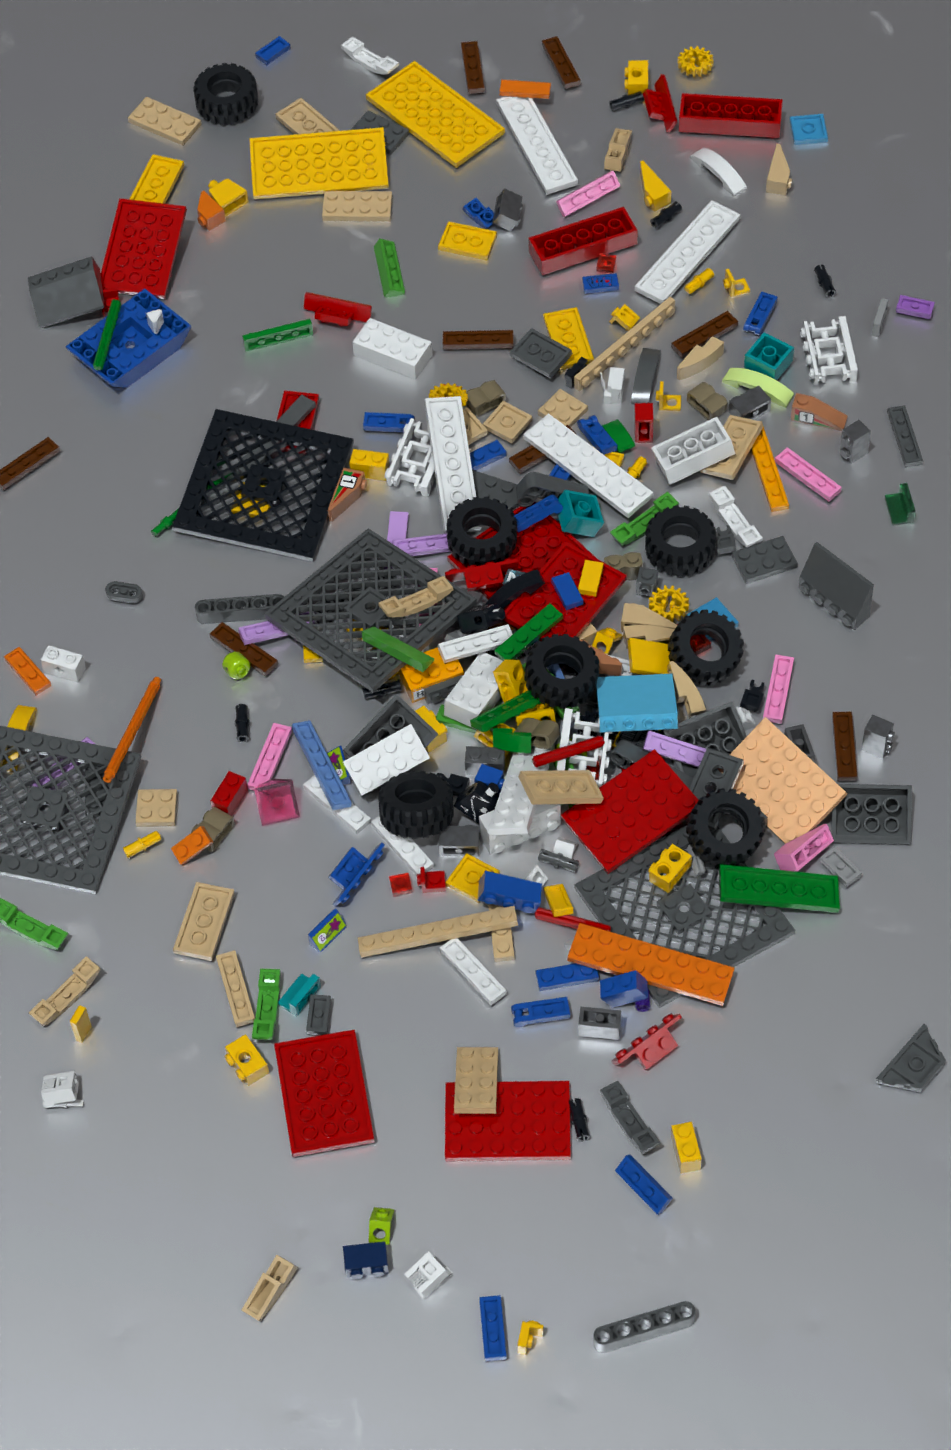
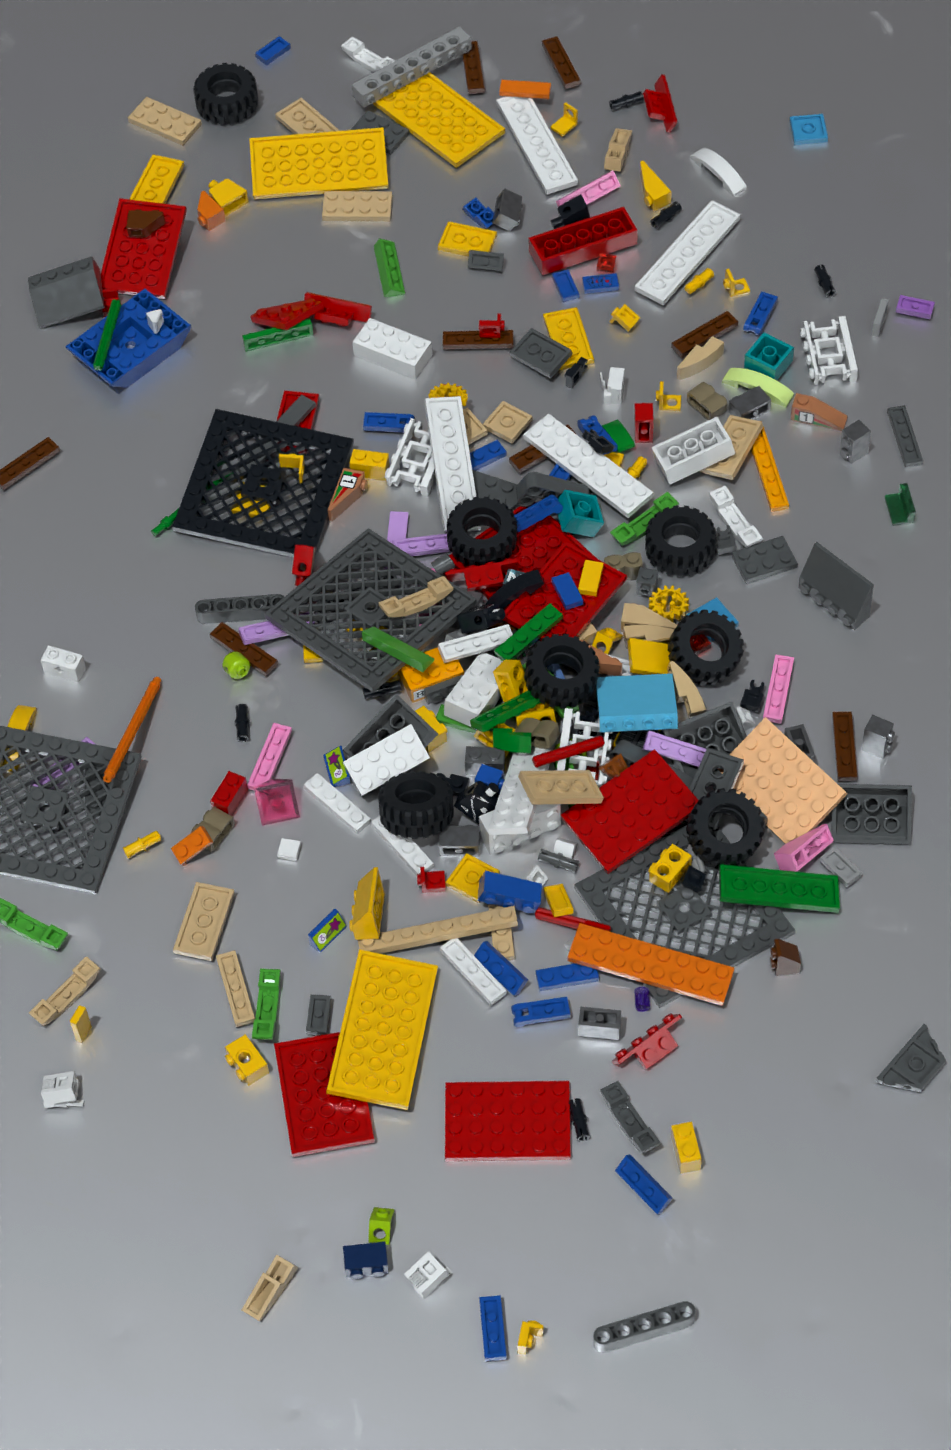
(27, 671): orange tile -> none
(125, 592): dark grey plate -> none
(144, 223): none -> reddish brown slope
(156, 807): tan plate -> none
(288, 314): none -> red plate
(289, 849): none -> white tile
(293, 461): none -> yellow bracket
(299, 993): teal panel -> none
(306, 555): none -> red torso
(321, 765): medium blue tile -> none
(350, 869): blue bracket -> none
(368, 906): none -> yellow slope
(382, 1030): none -> yellow plate
(400, 884): clear red plate -> none
(411, 67): none -> light grey brick
(443, 564): none -> dark grey piece
(476, 1080): tan plate -> none
(485, 398): dark tan brick -> none
(486, 260): none -> dark grey plate
(491, 329): none -> red bracket
(501, 968): none -> blue plate
(564, 408): tan plate -> none
(565, 285): none -> blue tile
(566, 122): none -> yellow bracket
(571, 212): none -> black torso
(599, 443): none -> black plate
(613, 766): none -> dark orange slope
(623, 989): blue brick -> none
(624, 344): tan plate -> none
(637, 76): yellow brick -> none
(645, 375): dark grey slope -> none
(687, 62): yellow gear -> none
(693, 879): none -> black plate
(730, 115): red brick -> none
(779, 174): tan slope -> none
(784, 958): none -> reddish brown slope
(808, 474): bright pink plate -> none

